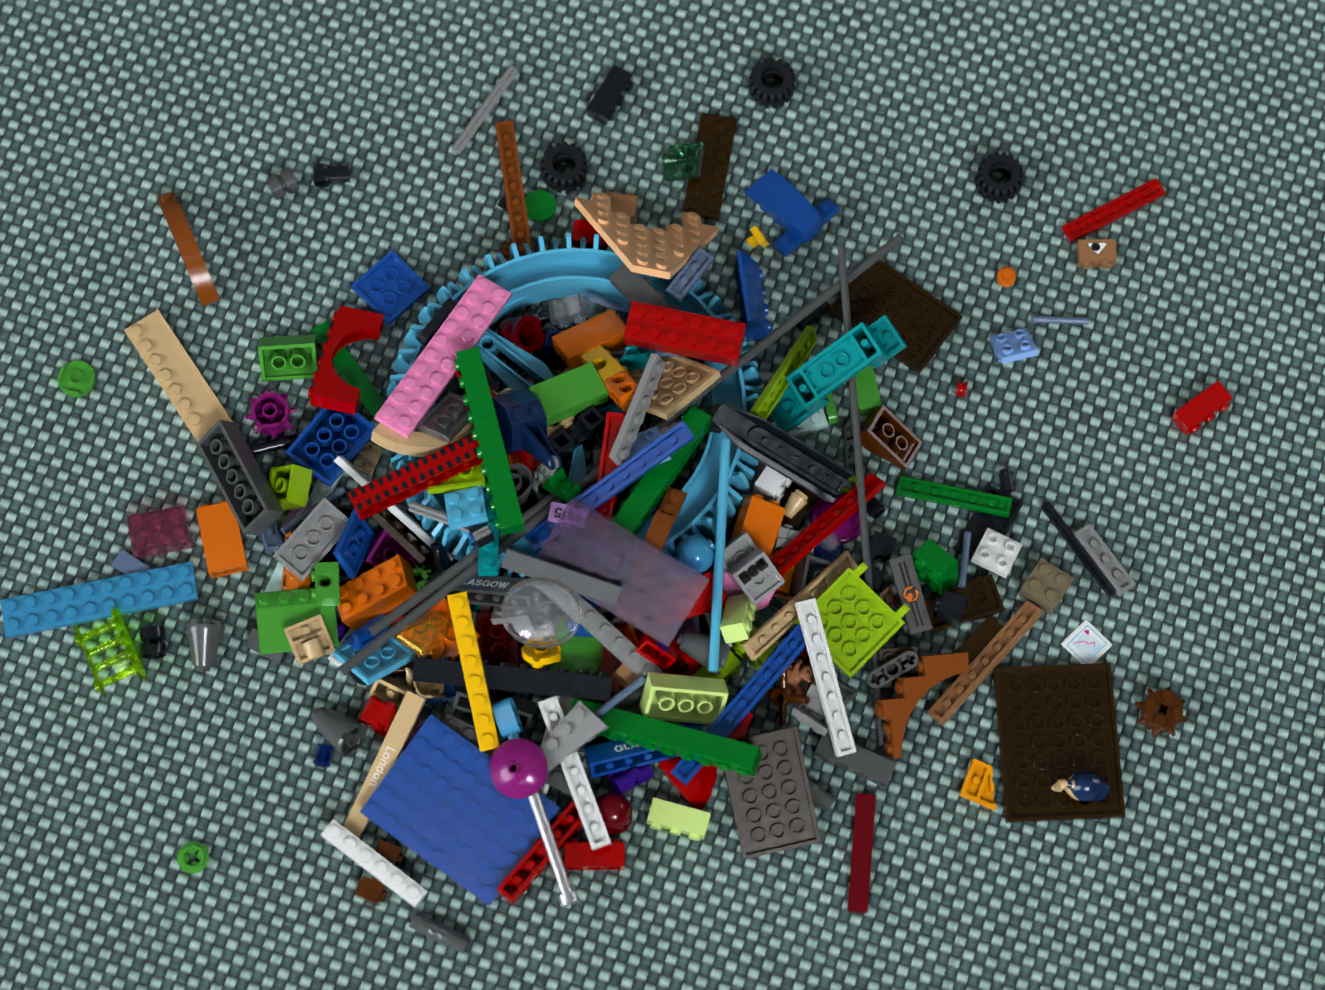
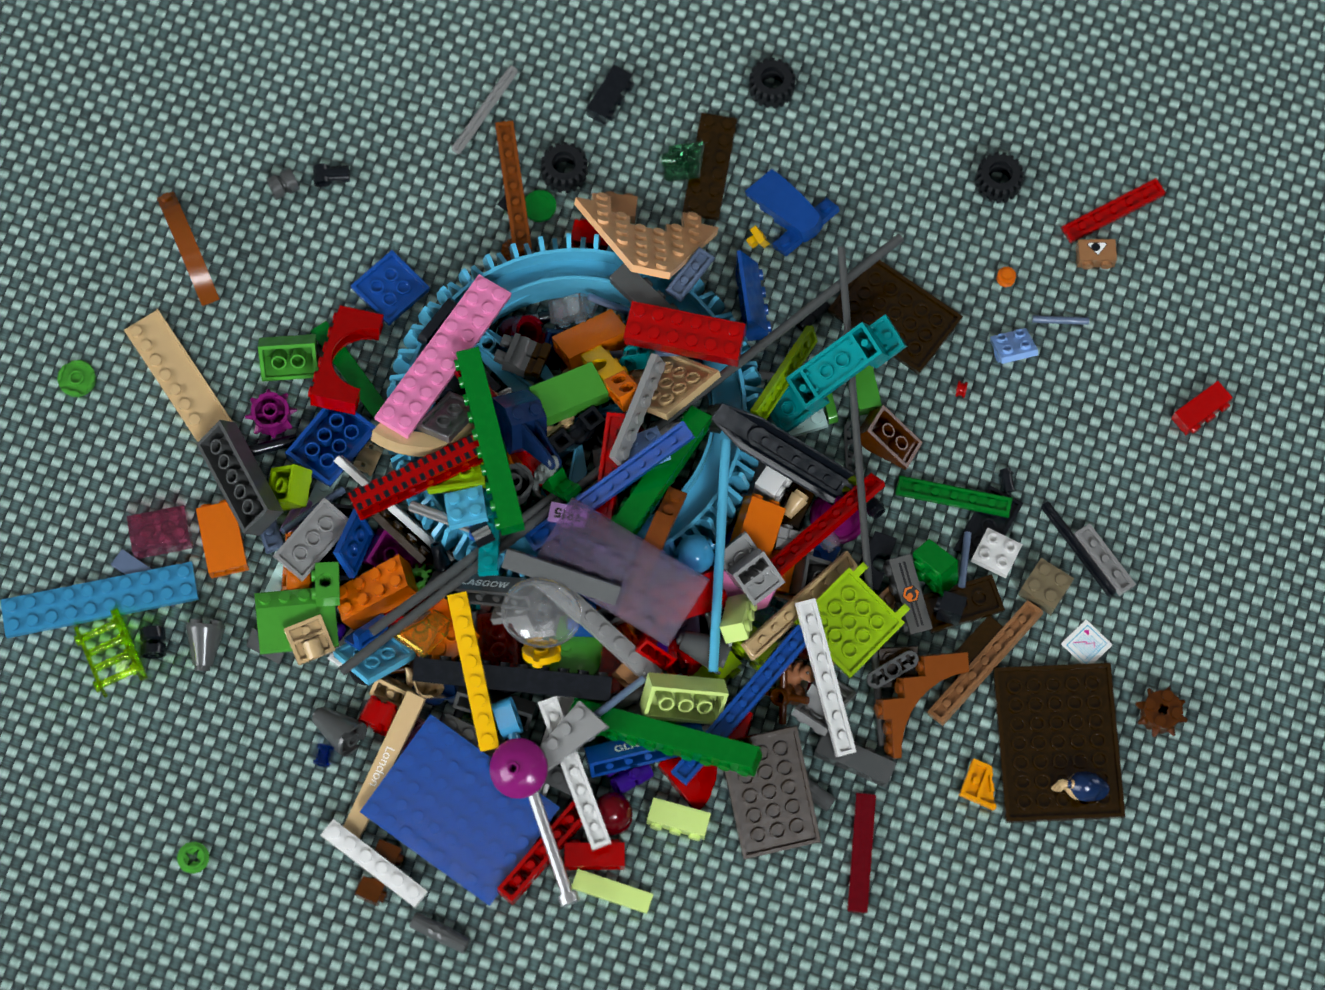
(523, 356): none -> dark grey hips
(612, 891): none -> yellowish green tile

